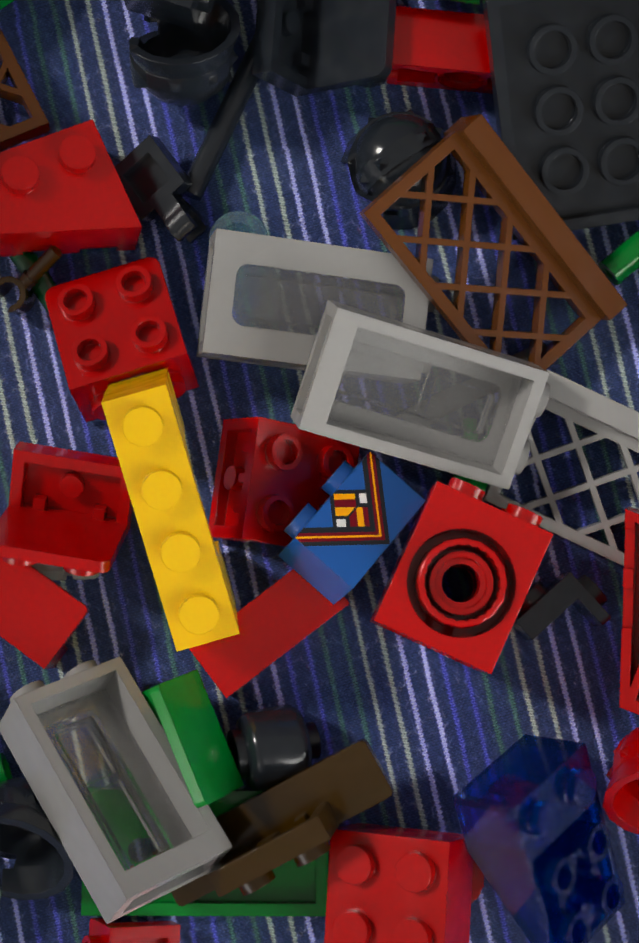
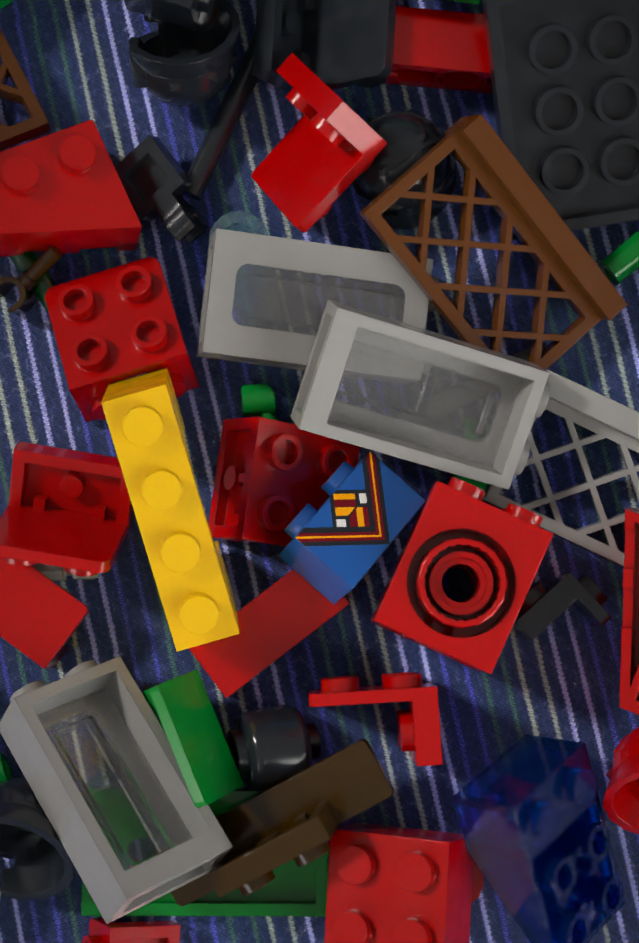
(258, 401): none -> green hand
(320, 151): none -> red bracket
(416, 727): none -> red bracket

